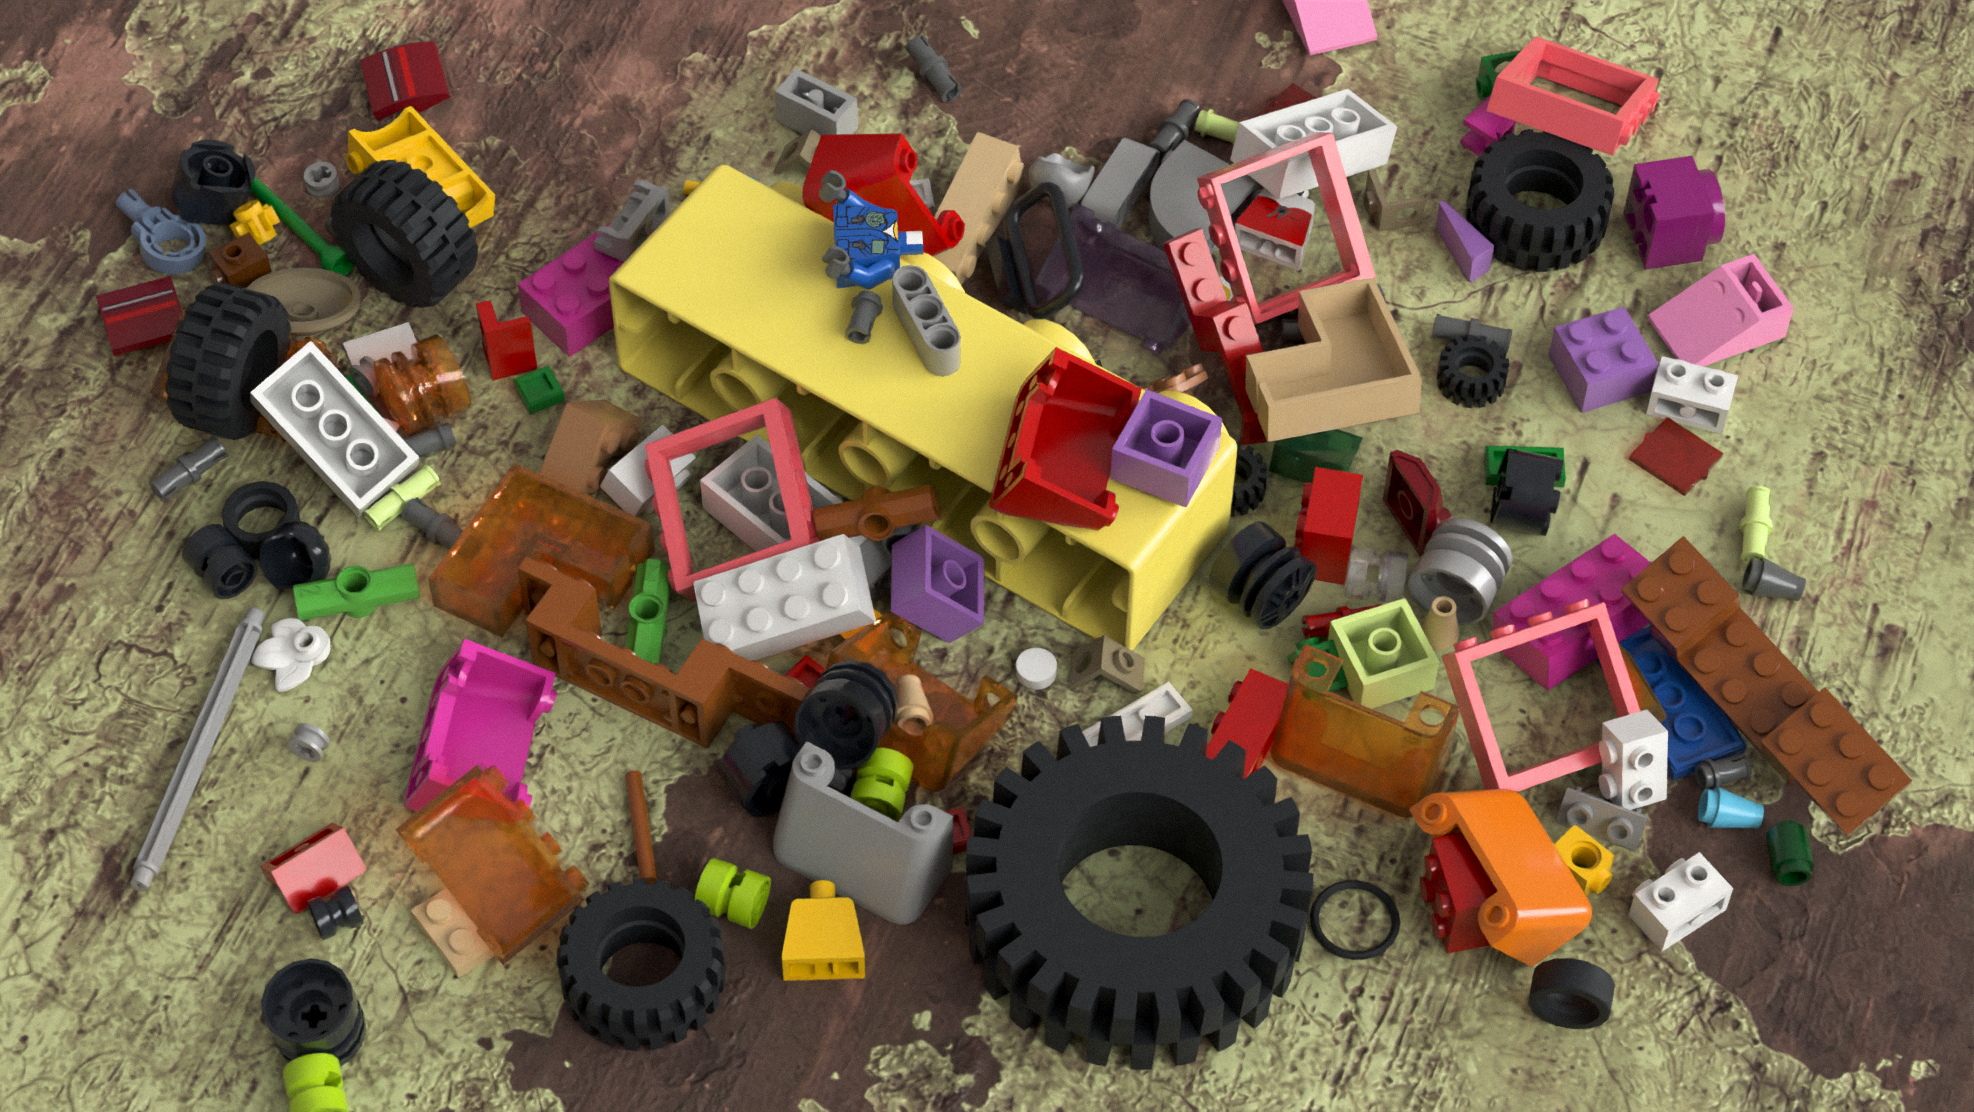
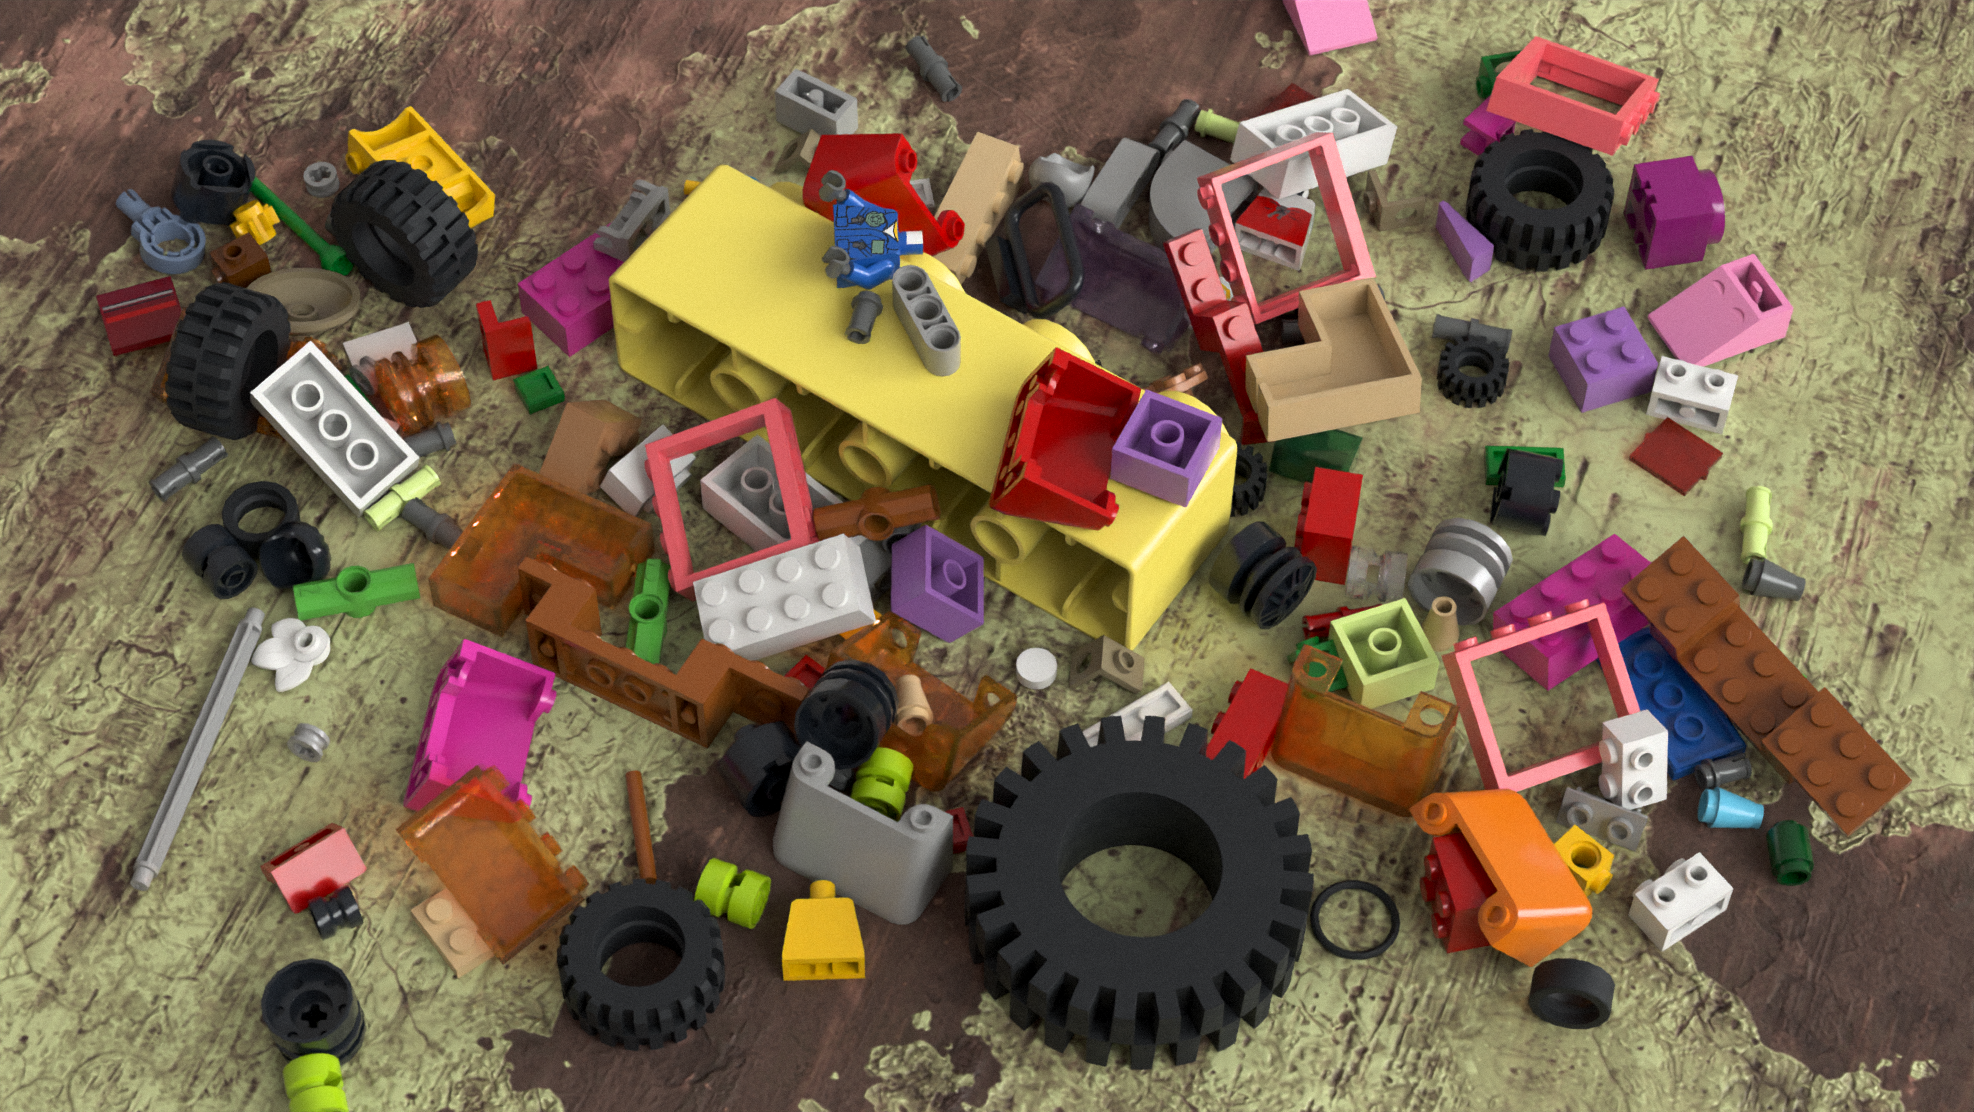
(405, 78): dark red slope -> none
(1413, 498): dark red slope -> none
(1645, 696): pearl gold tile -> none

